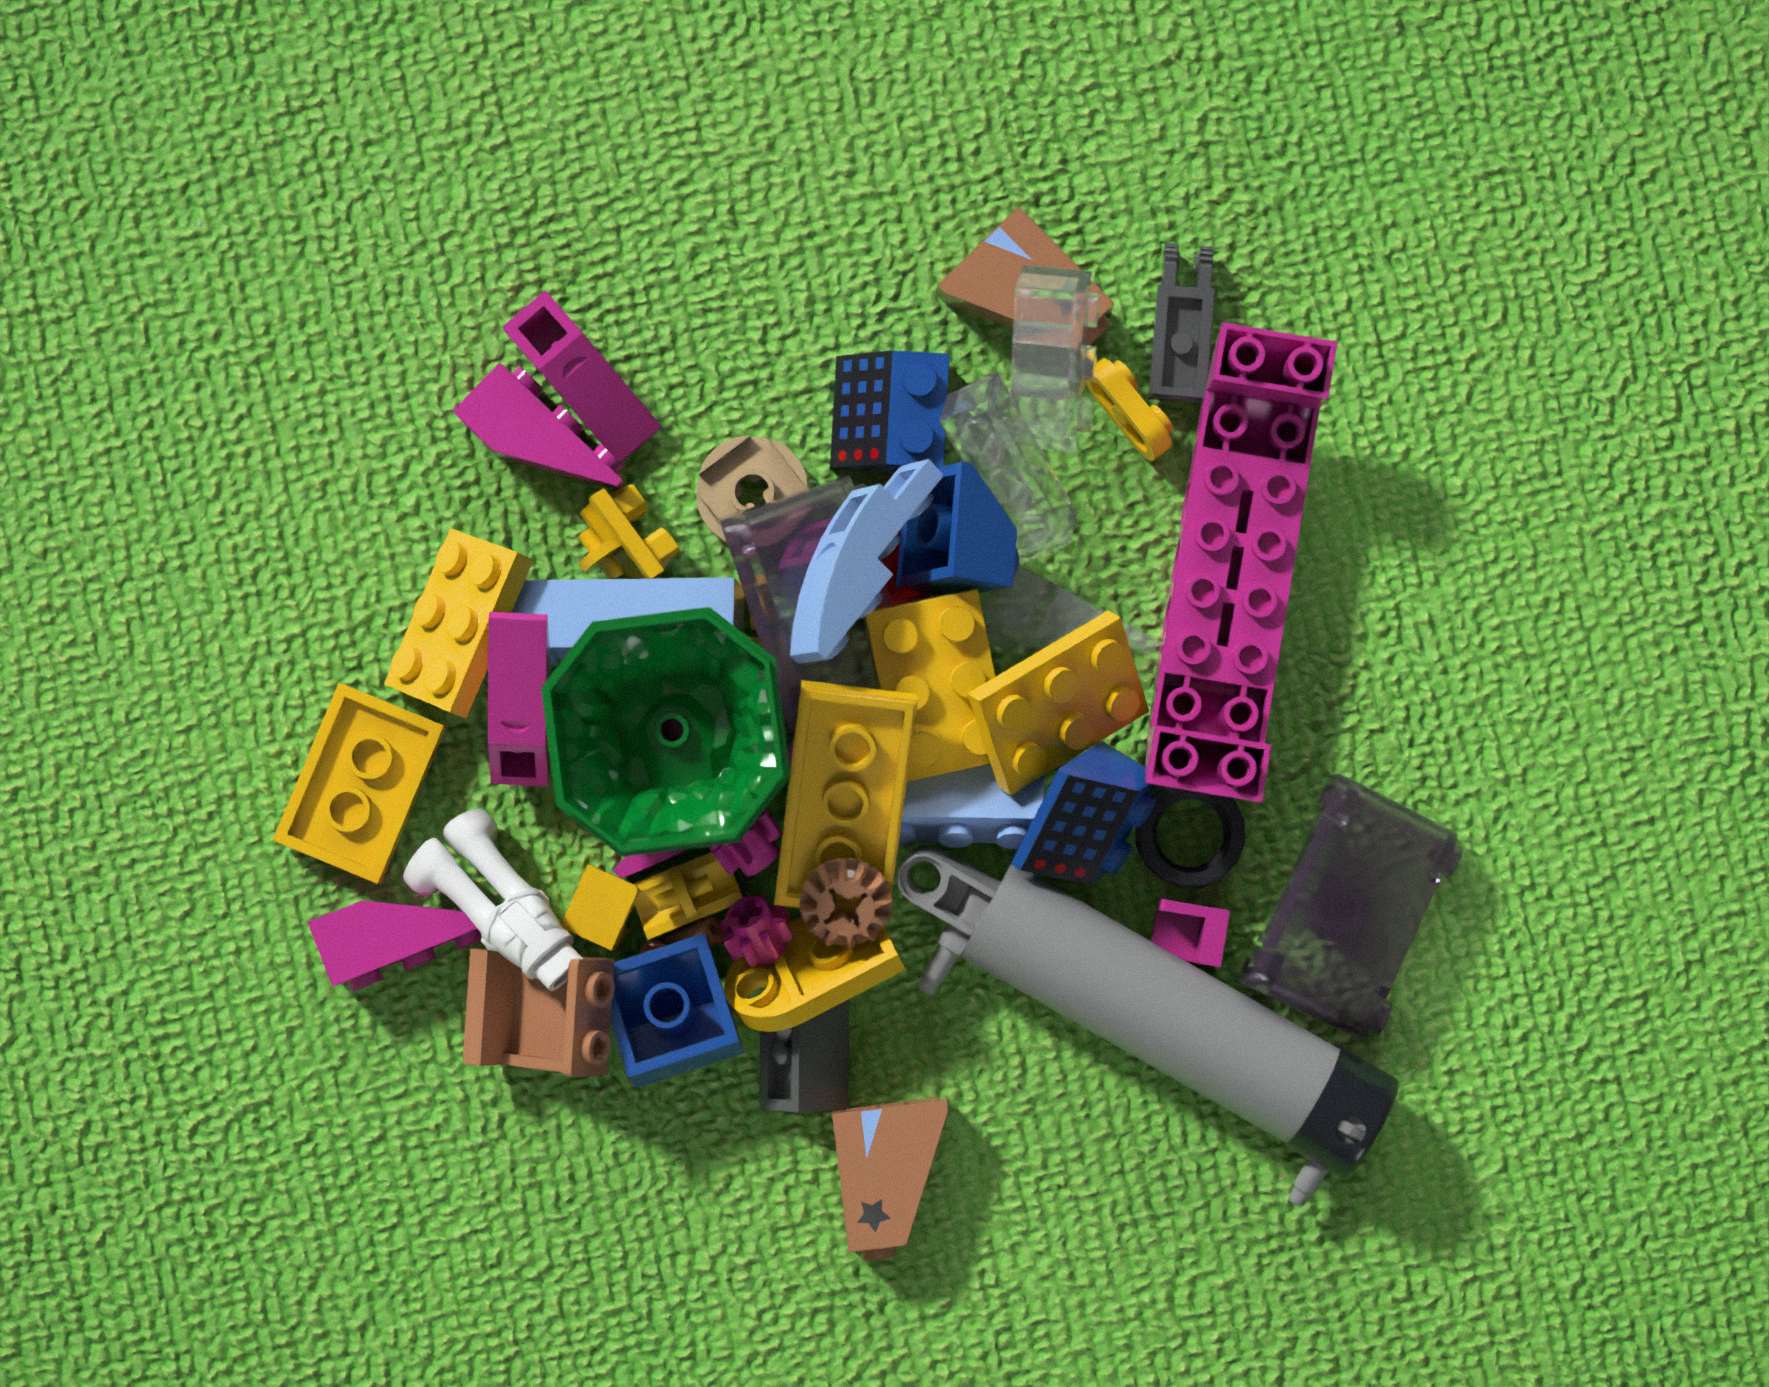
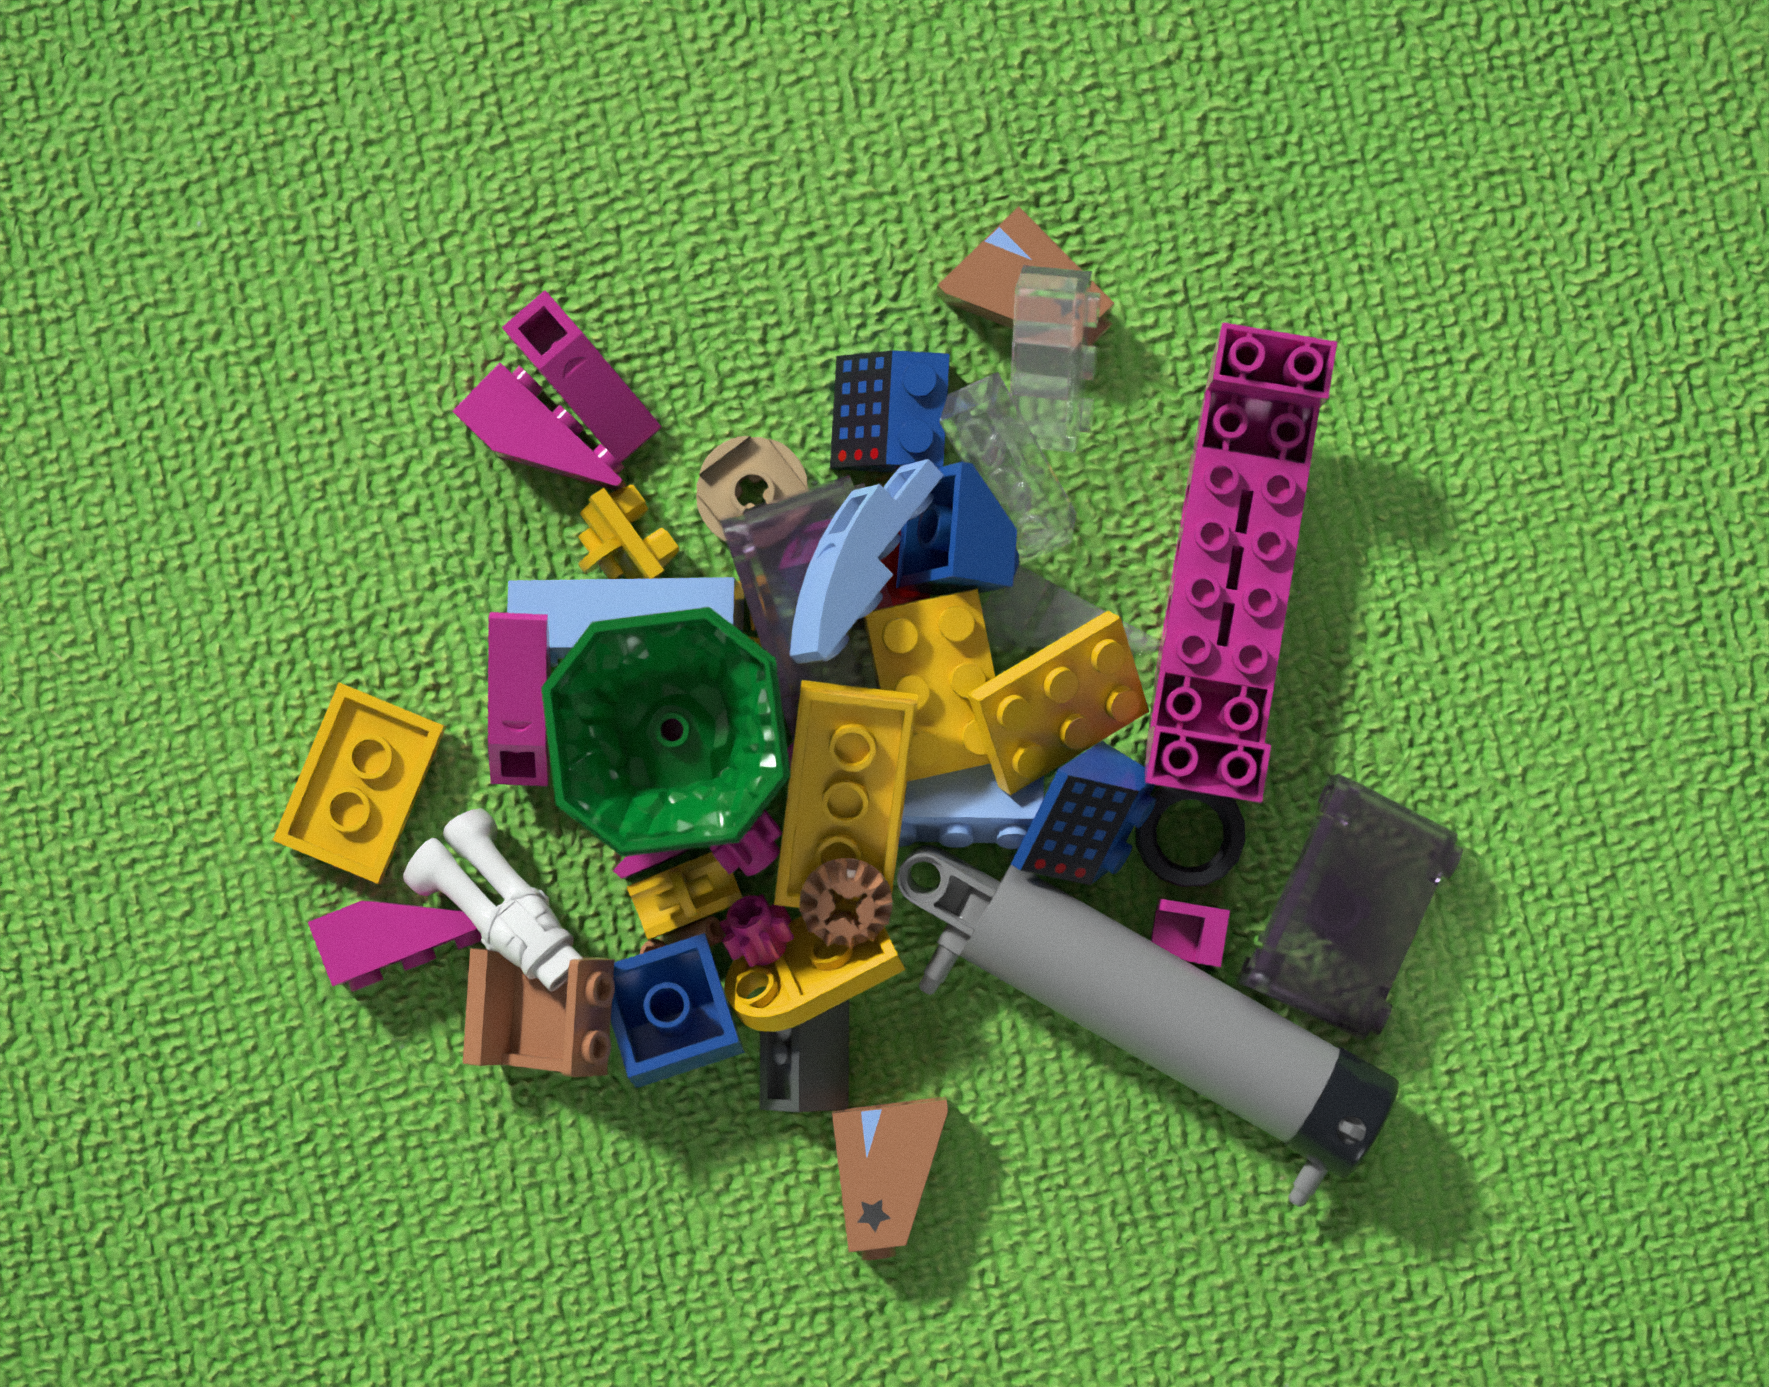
(447, 637): yellow plate -> none
(601, 908): yellow panel -> none
(1142, 425): yellow plate -> none
(1182, 331): dark grey hinge -> none

